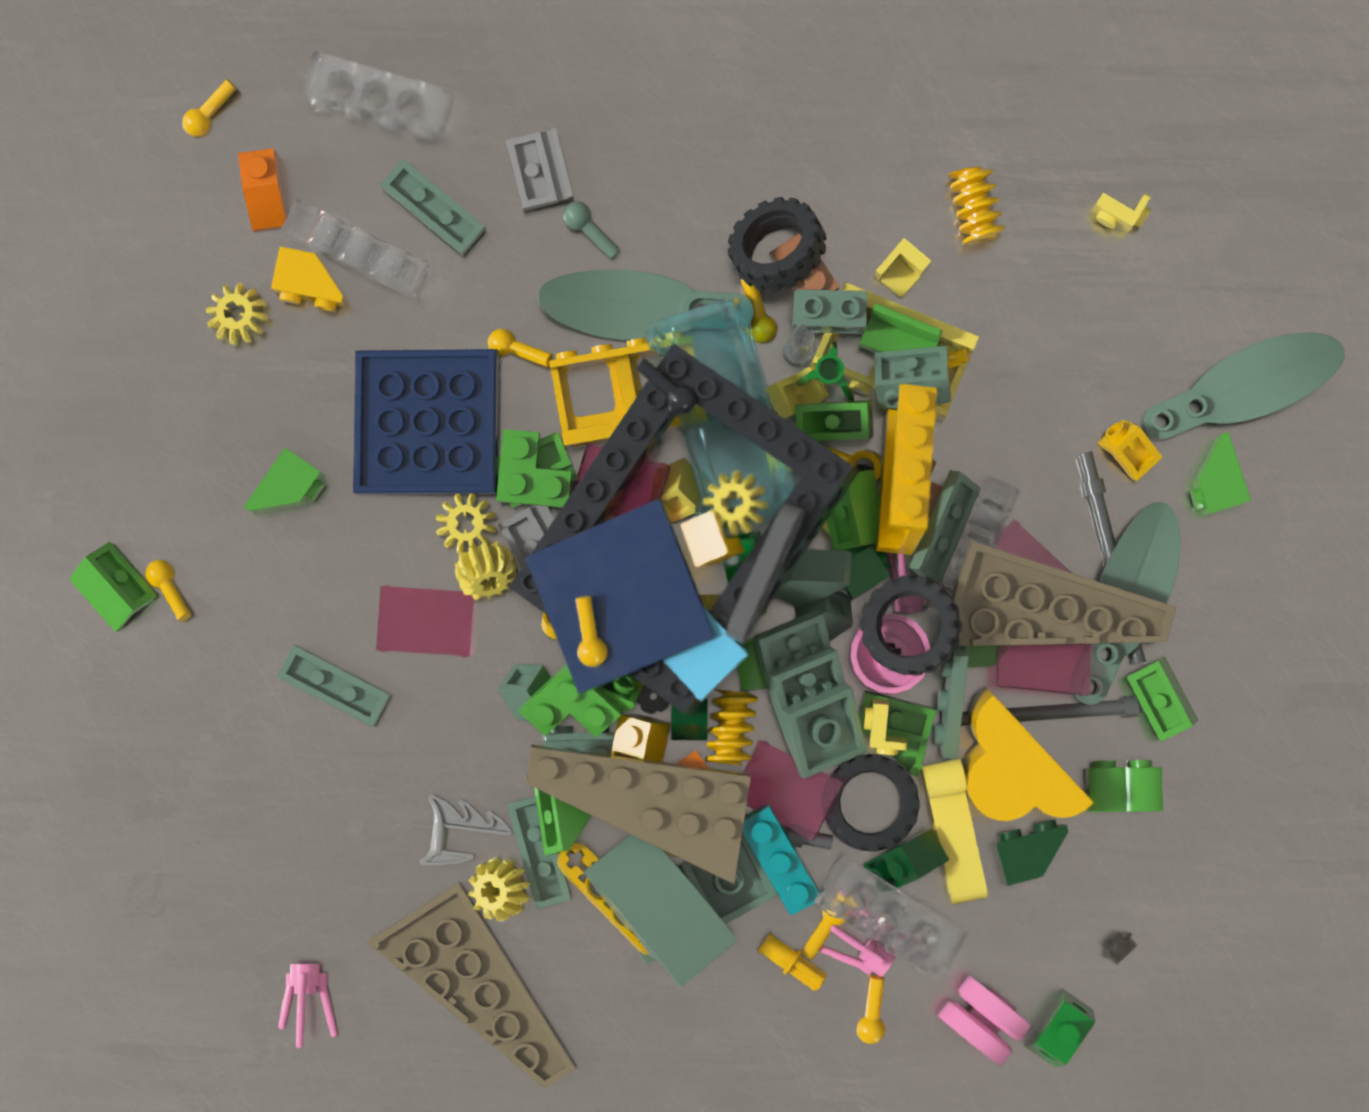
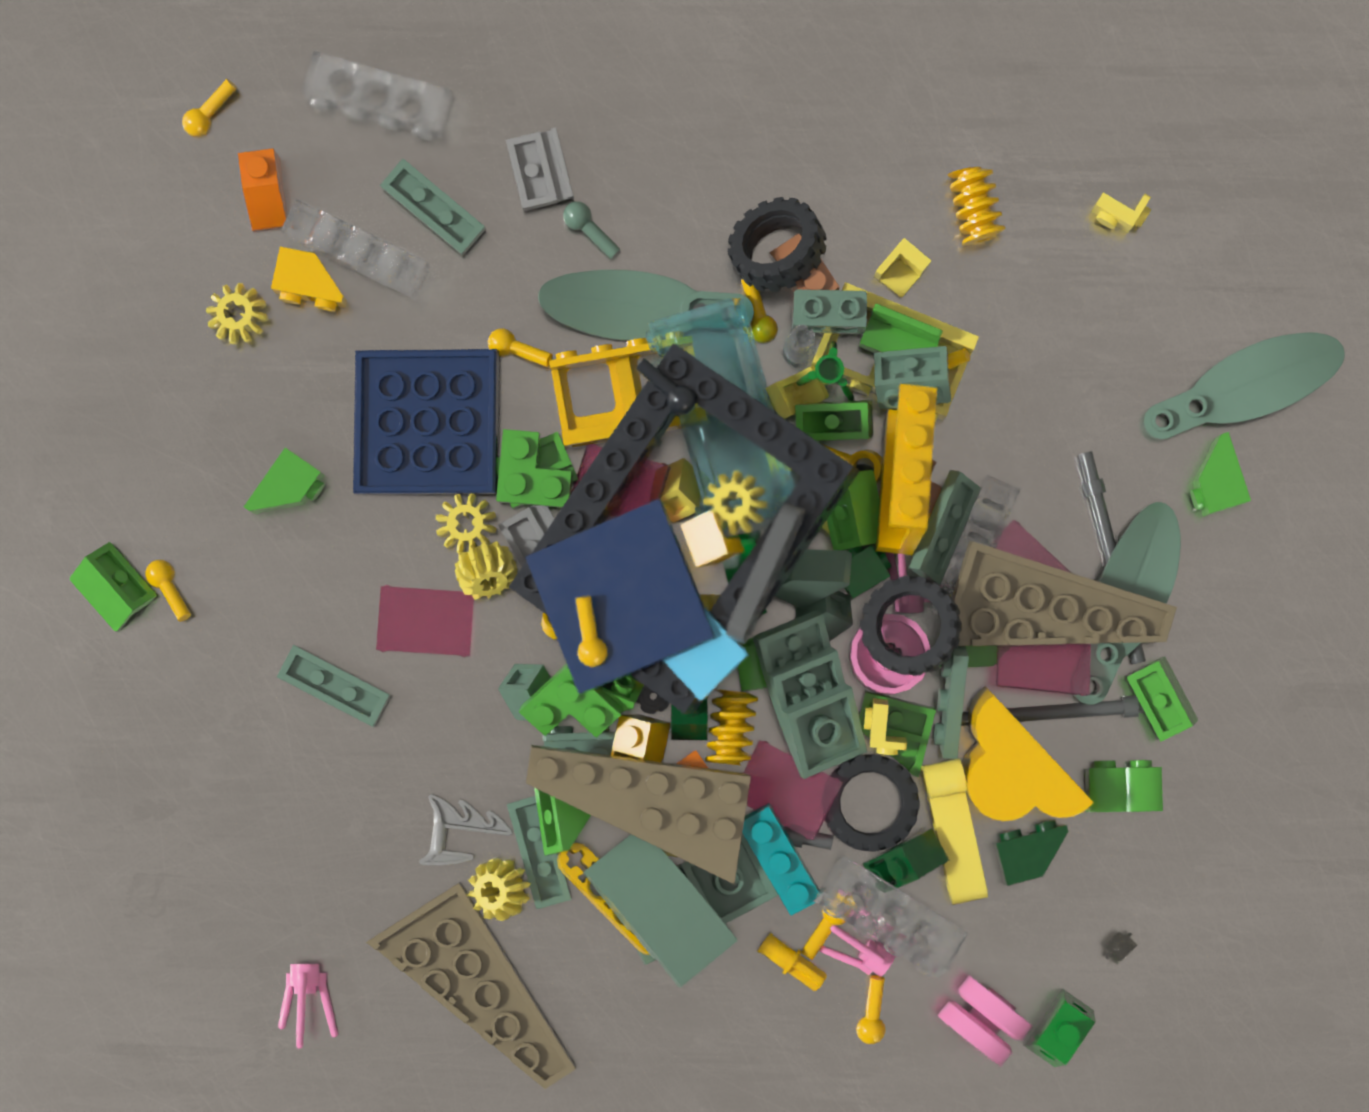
(1130, 448): yellow bracket -> none

